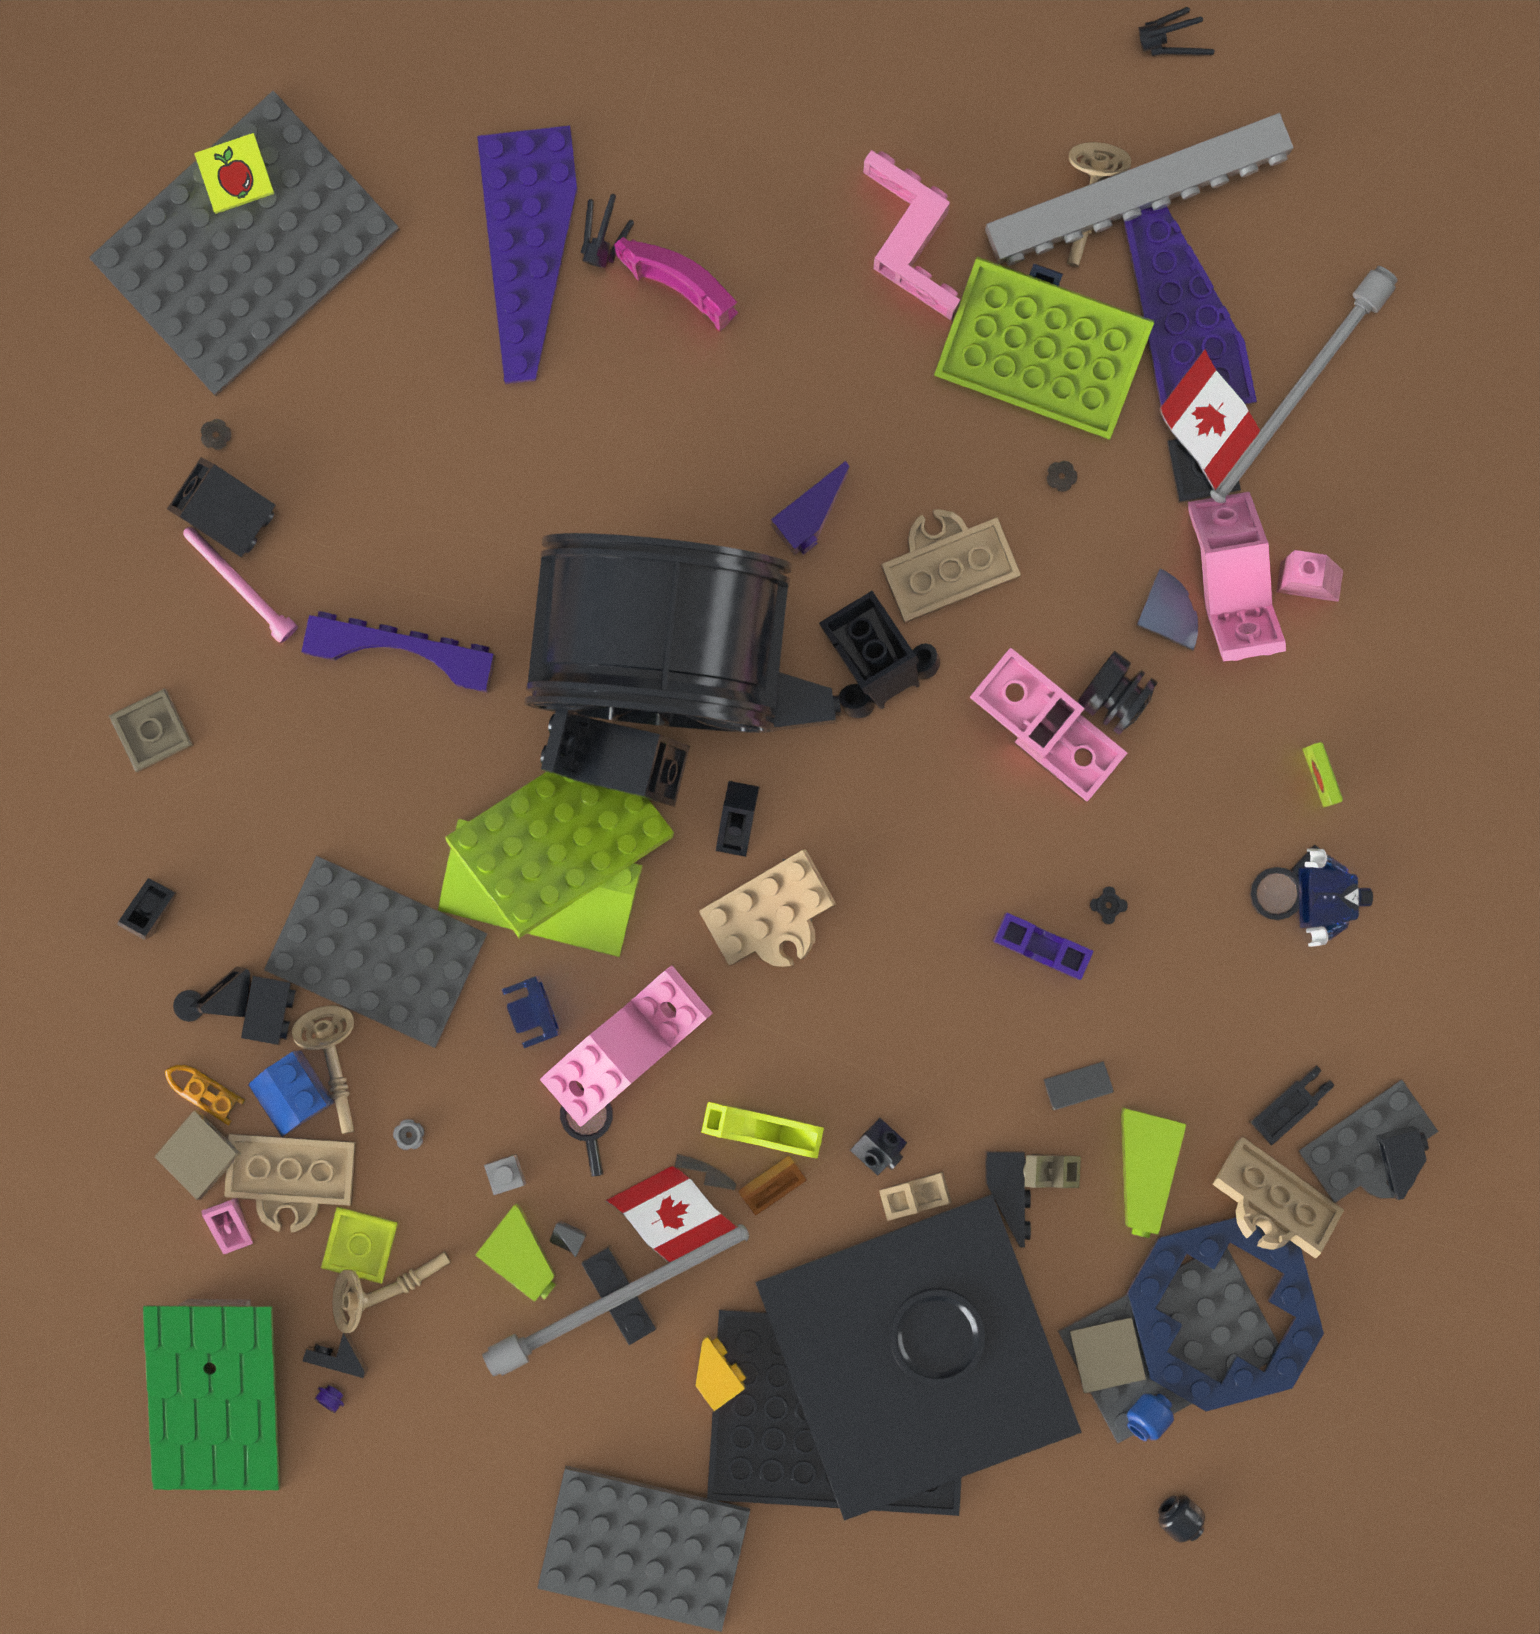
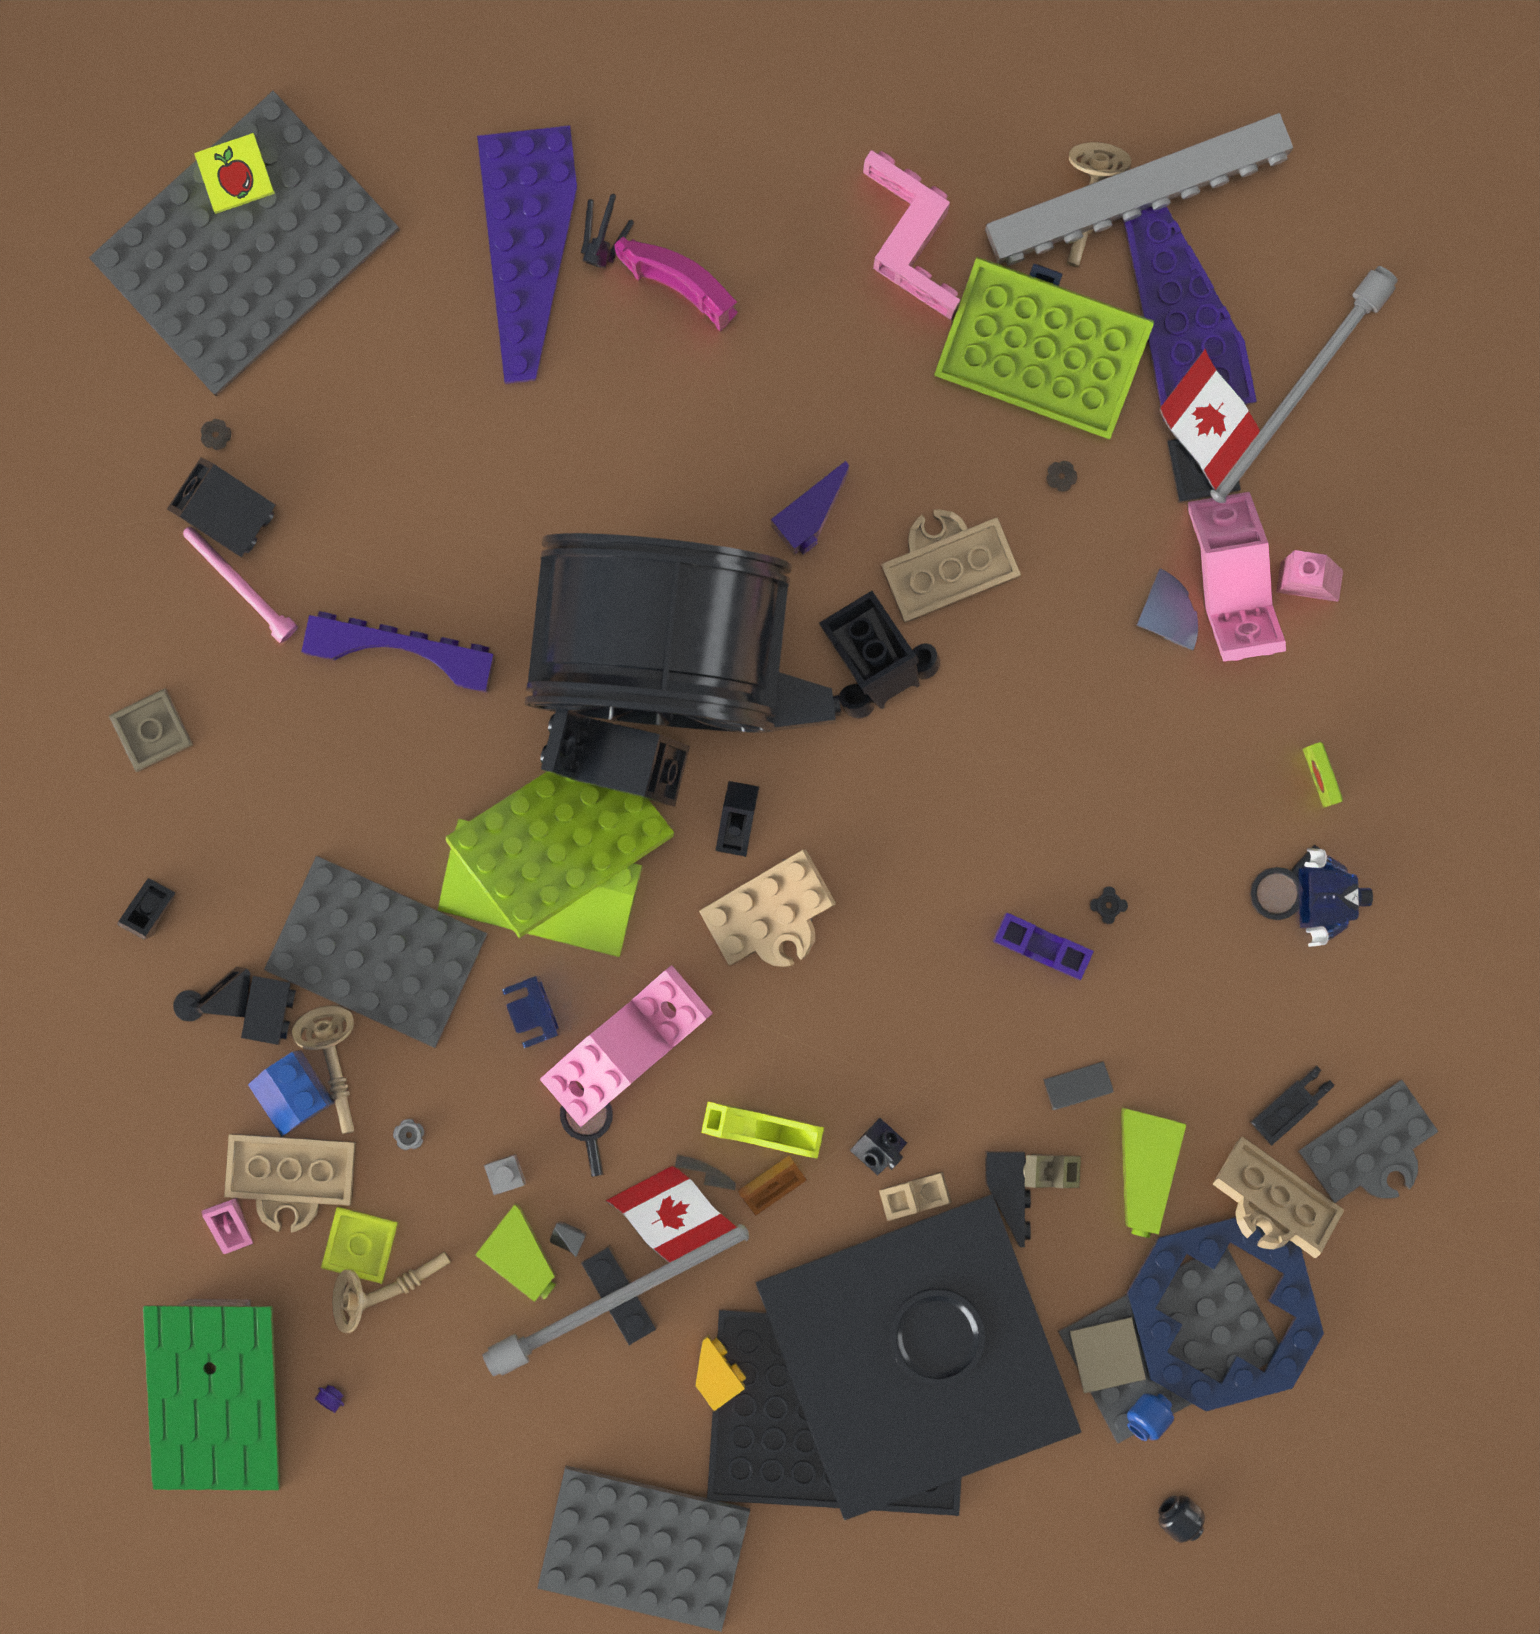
(197, 1088): light orange piece -> none
(197, 1155): dark tan tile -> none
(346, 1360): black slope -> none
(1048, 724): bright pink bracket -> none
(1117, 693): black wheel -> none
(1154, 35): black plant -> none
(1402, 1158): black slope -> none

